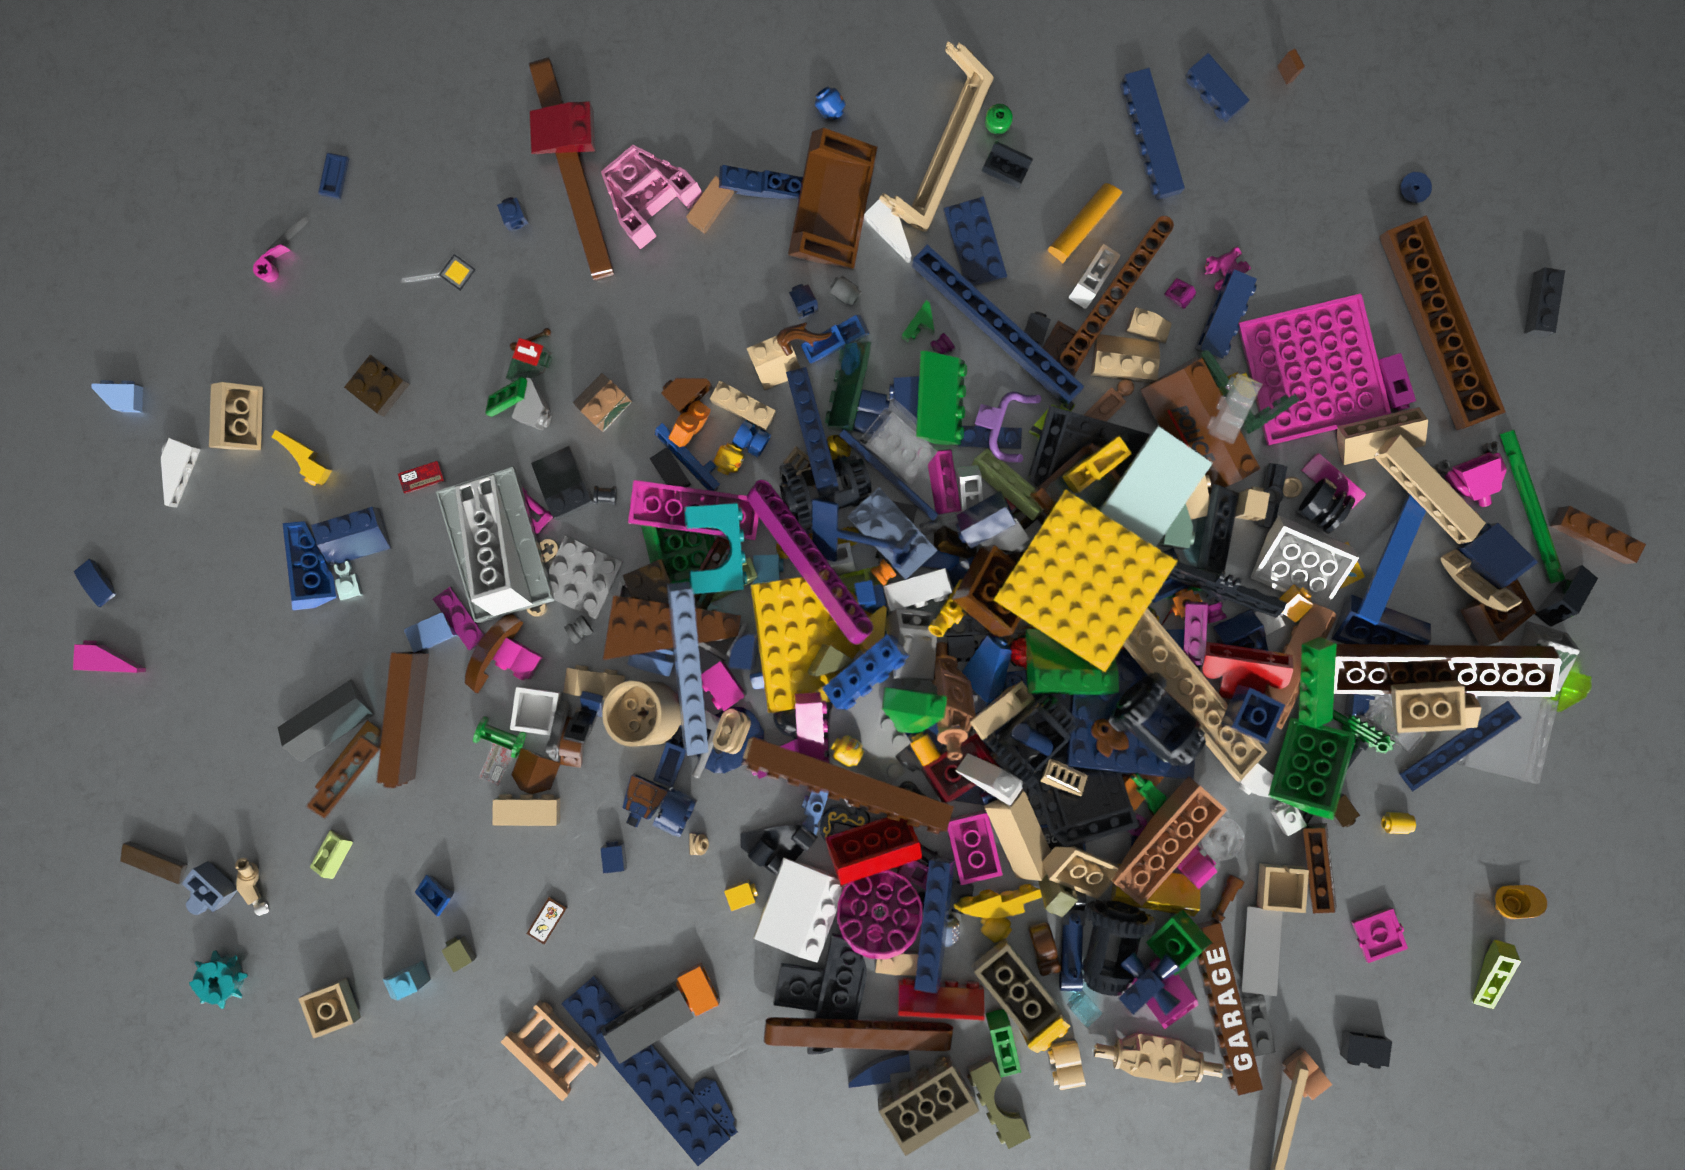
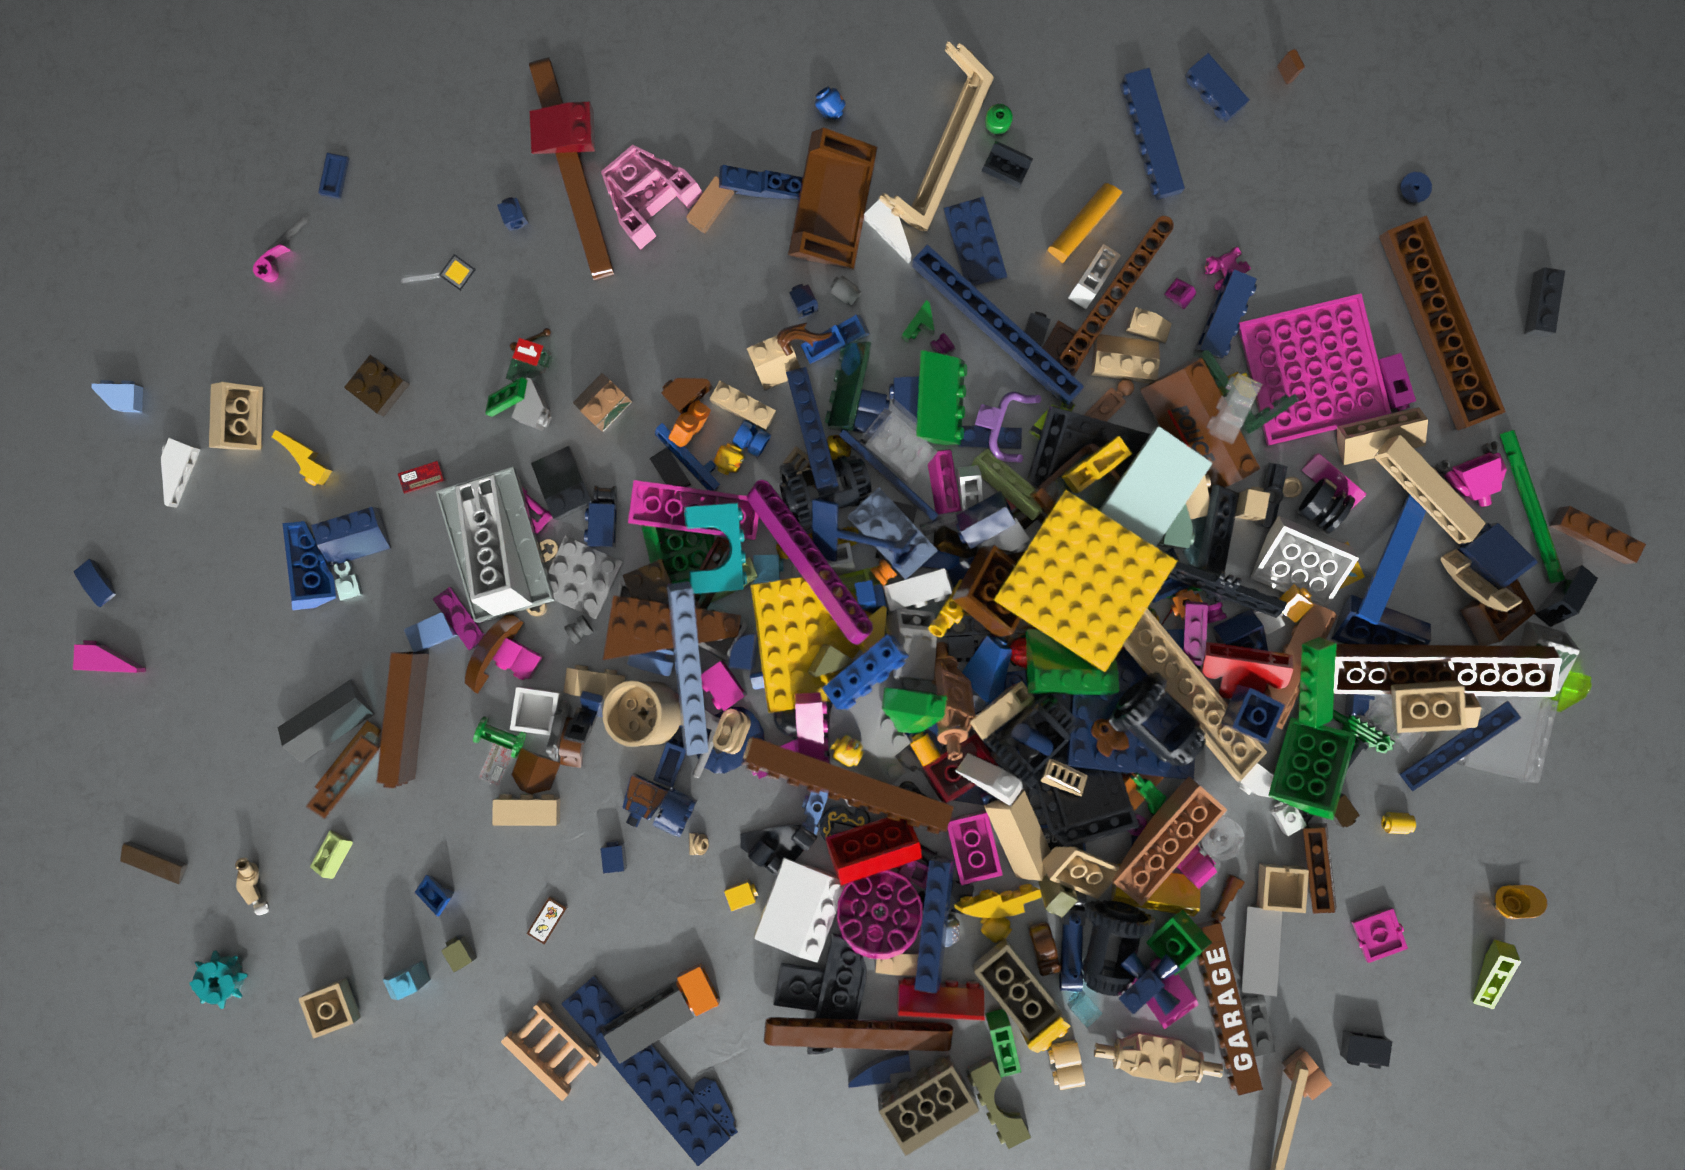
(208, 889): sand blue brick -> none
(601, 525): none -> dark blue brick

